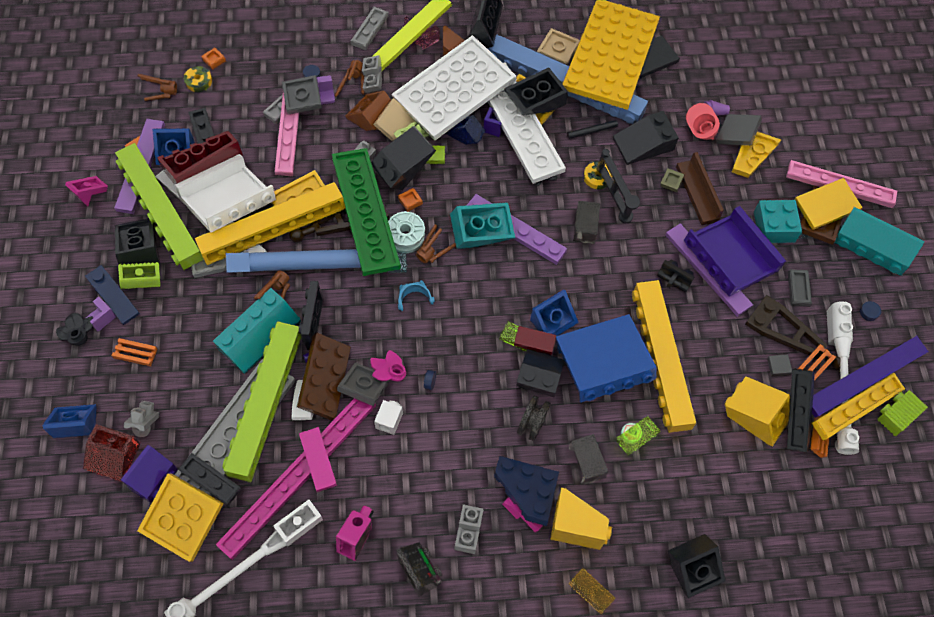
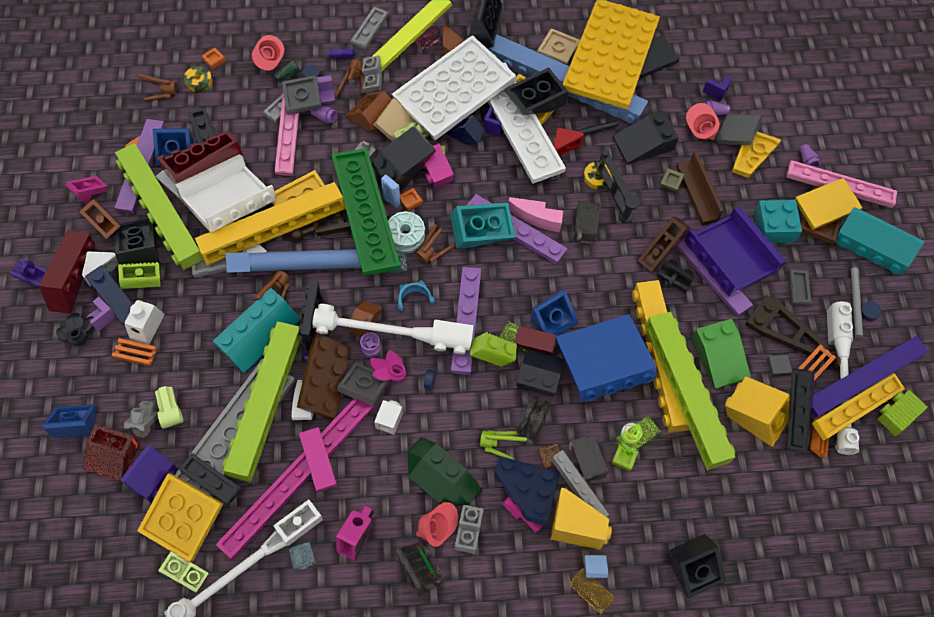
(28, 272): none -> dark purple hips
(64, 274): none -> dark red wedge
(95, 259): none -> white slope
(100, 218): none -> dark orange slope
(143, 322): none -> white torso
(169, 412): none -> yellowish green piece
(183, 572): none -> yellowish green slope
(268, 52): none -> coral piece
(287, 71): none -> clear green cone
(302, 556): none -> clear light blue tile
(326, 114): none -> medium lavender cone
(346, 53): none -> dark purple arm
(365, 312): none -> dark orange slope
(367, 342): none -> medium lavender wheel
(390, 191): none -> light blue tile
(438, 169): none -> dark pink brick
(438, 524): none -> coral piece
(440, 474): none -> dark green wedge
(441, 335): none -> white bar
(467, 315): none -> medium lavender plate
(490, 439): none -> lime plant
(493, 349): none -> lime brick
(536, 214): none -> bright pink slope
(546, 454): none -> clear orange tile
(567, 140): none -> red slope
(576, 481): none -> light grey piece
(596, 566): none -> light blue tile
(624, 461): none -> lime tile
(664, 243): none -> reddish brown slope
(690, 391): none -> lime brick
(716, 89): none -> dark purple panel
(721, 353): none -> bright green slope
(809, 156): none -> medium lavender cone
(856, 303): none -> light grey bar

